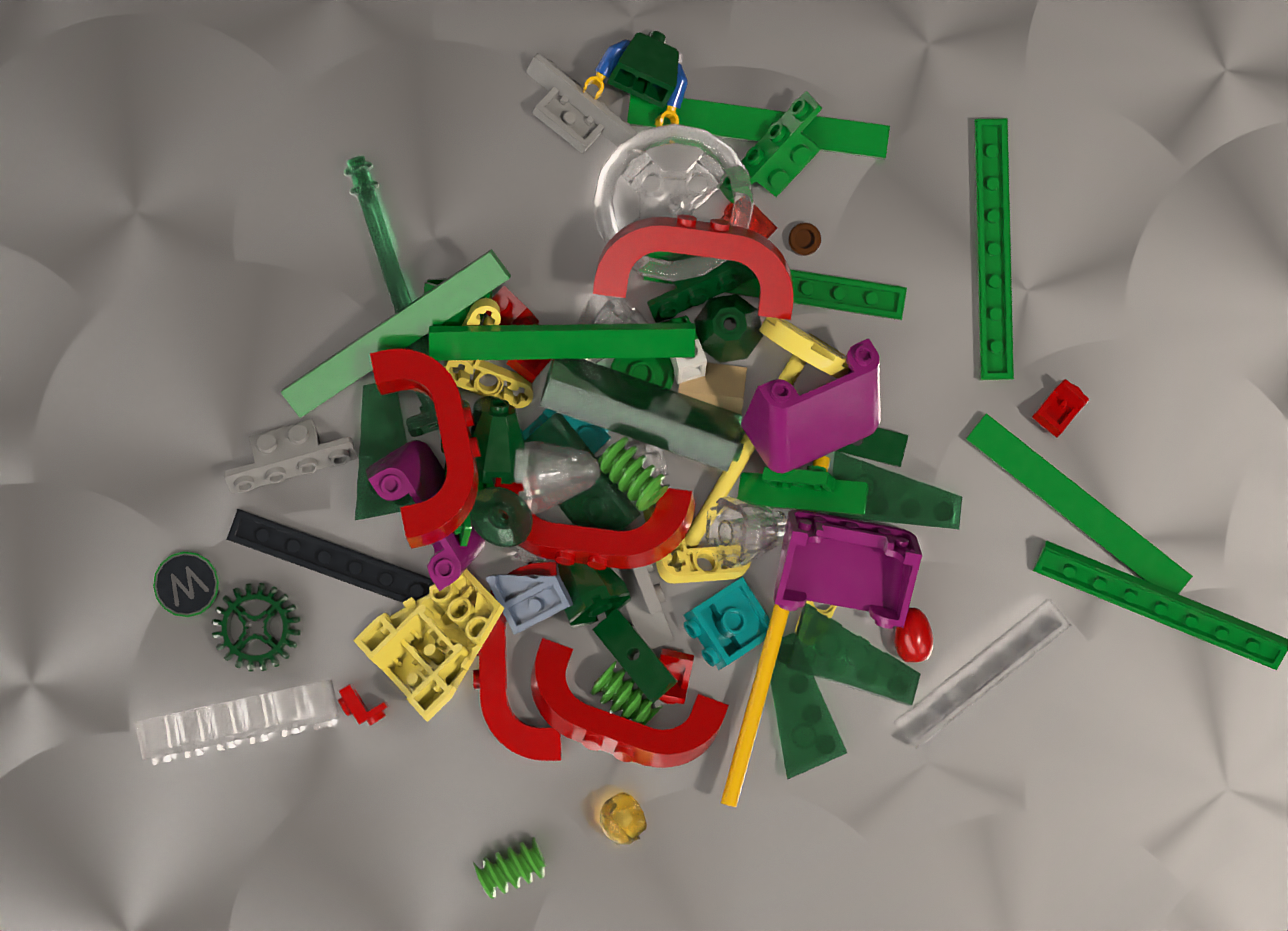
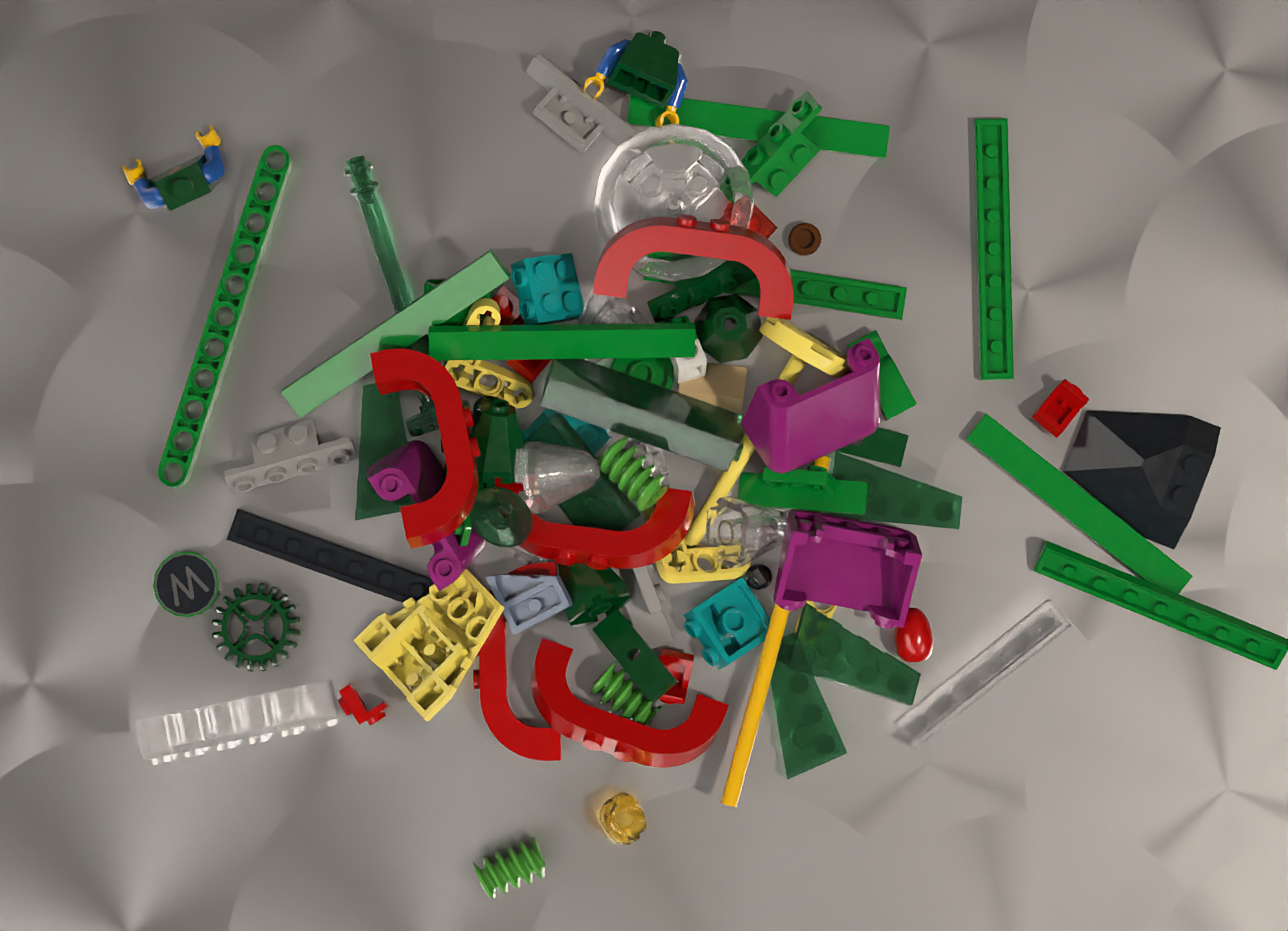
(184, 181): none -> torso
(222, 300): none -> green beam
(547, 289): none -> teal plate
(752, 580): none -> black hinge
(894, 392): none -> green piece
(1144, 468): none -> black wedge

